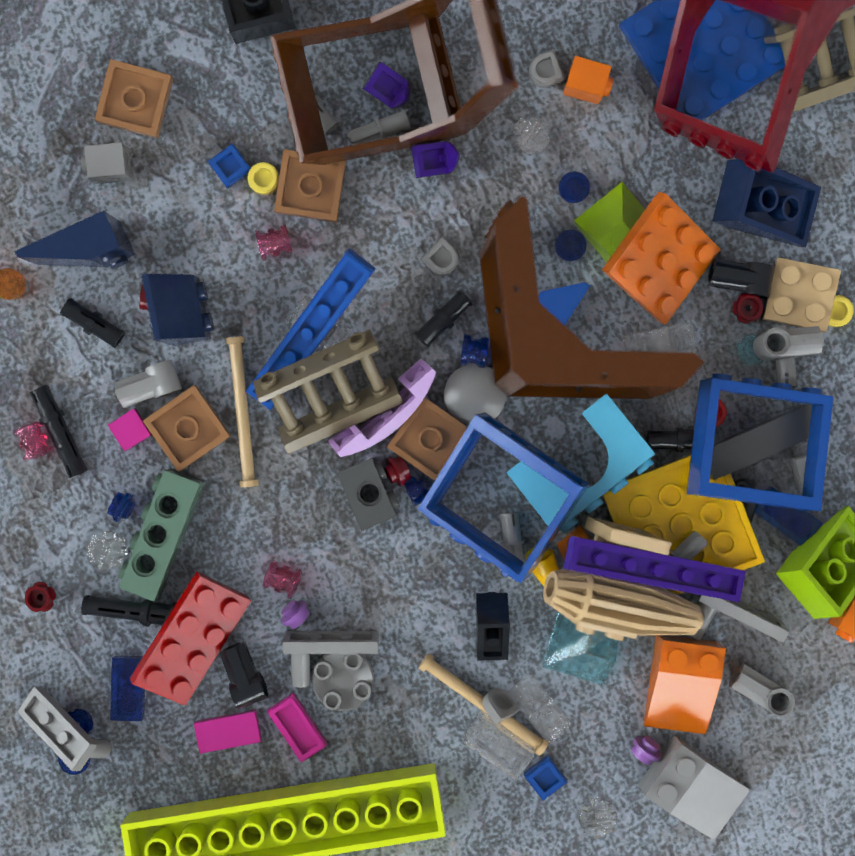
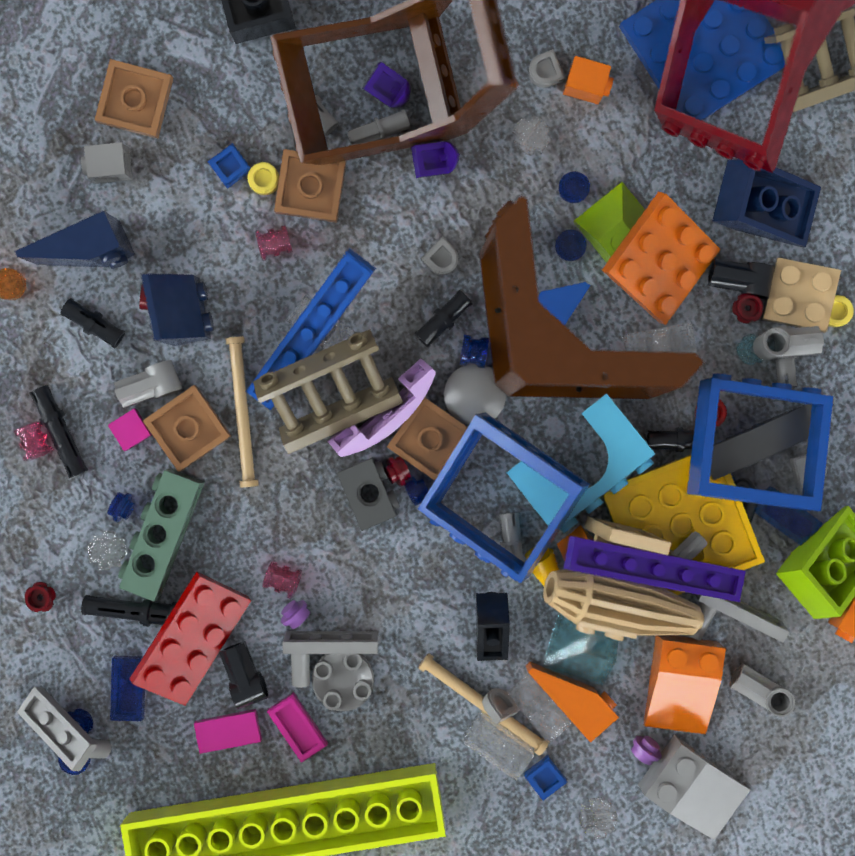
(580, 702): none -> orange slope

